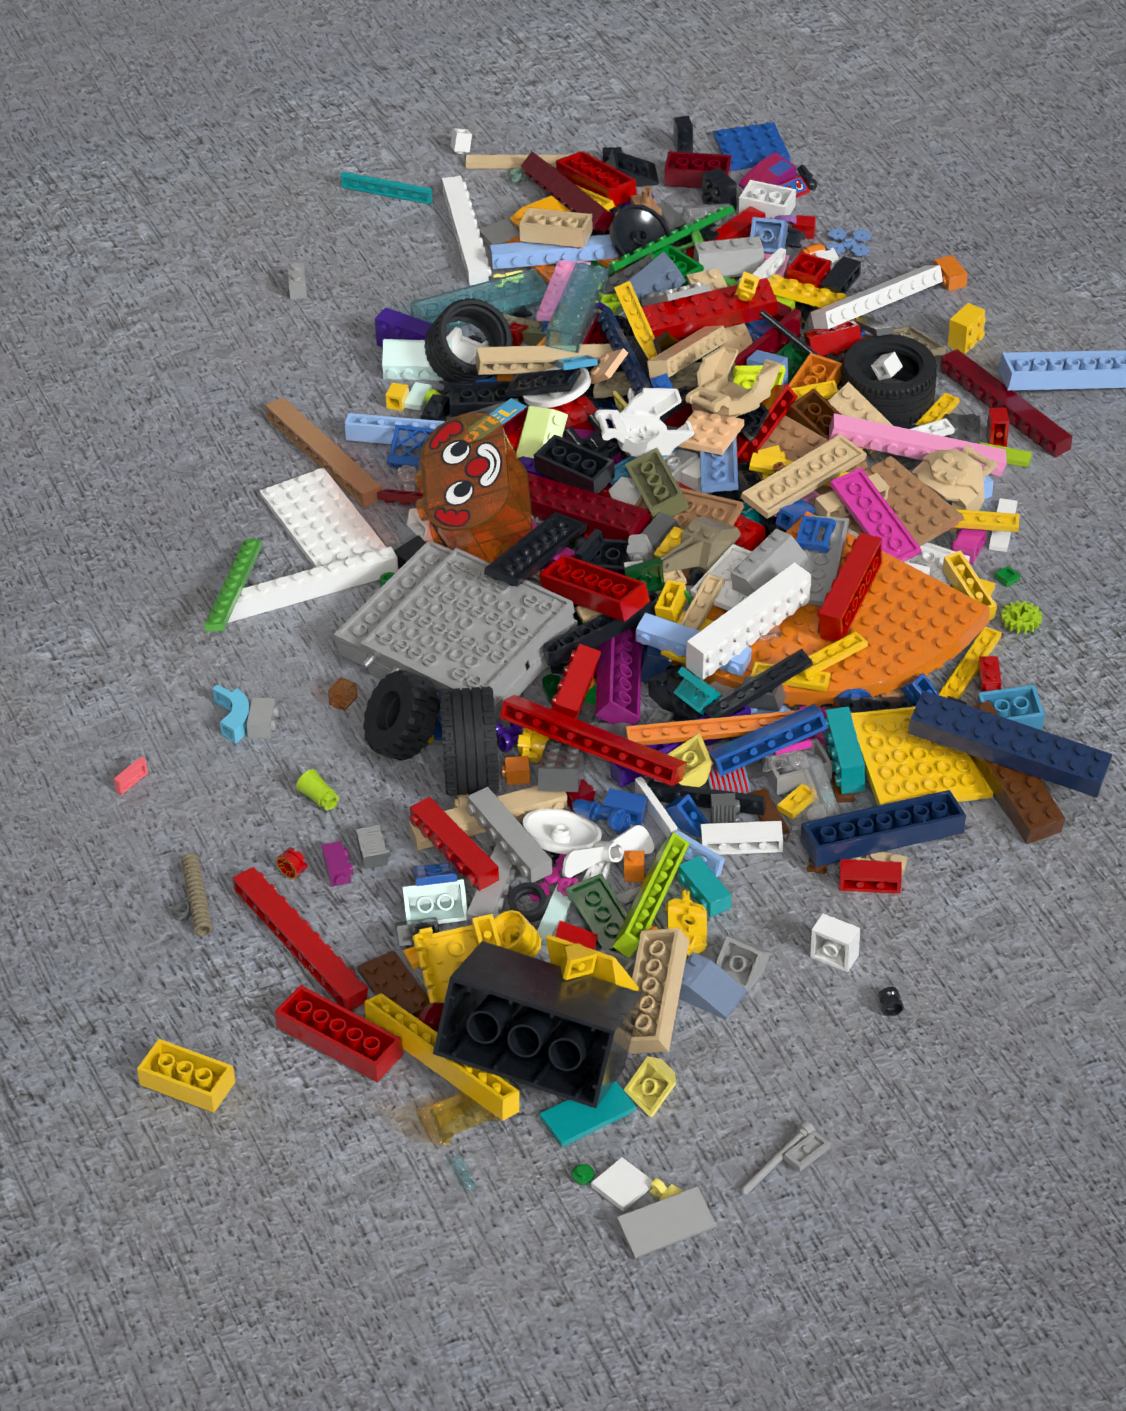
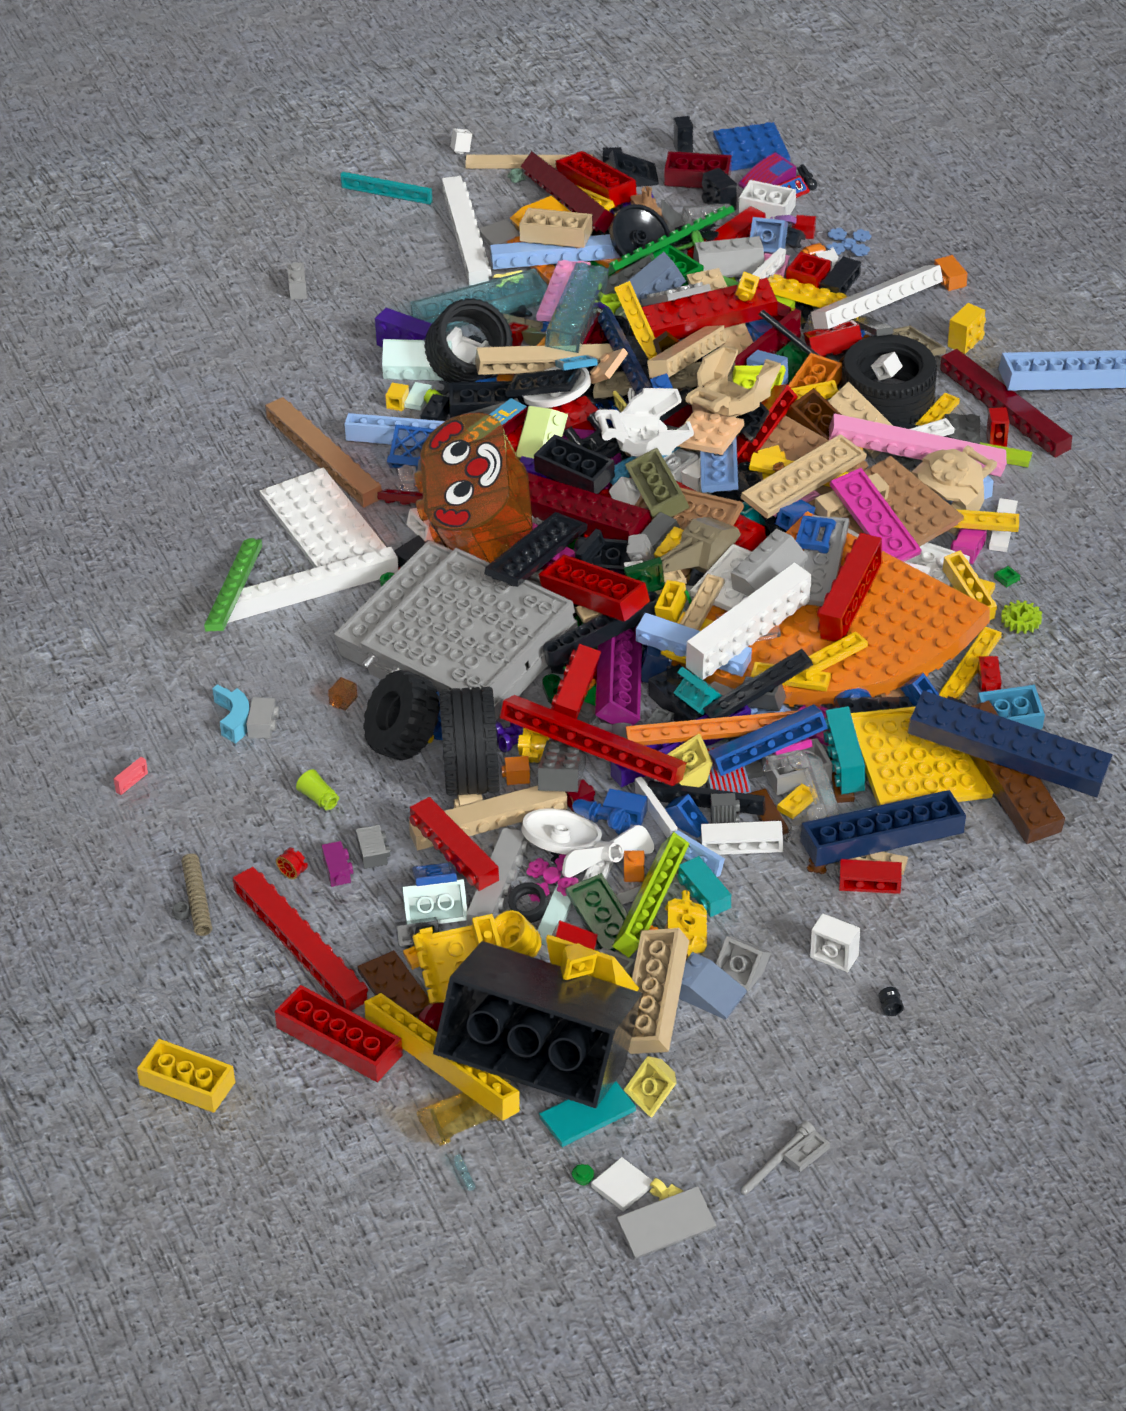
(509, 835): light grey brick -> none

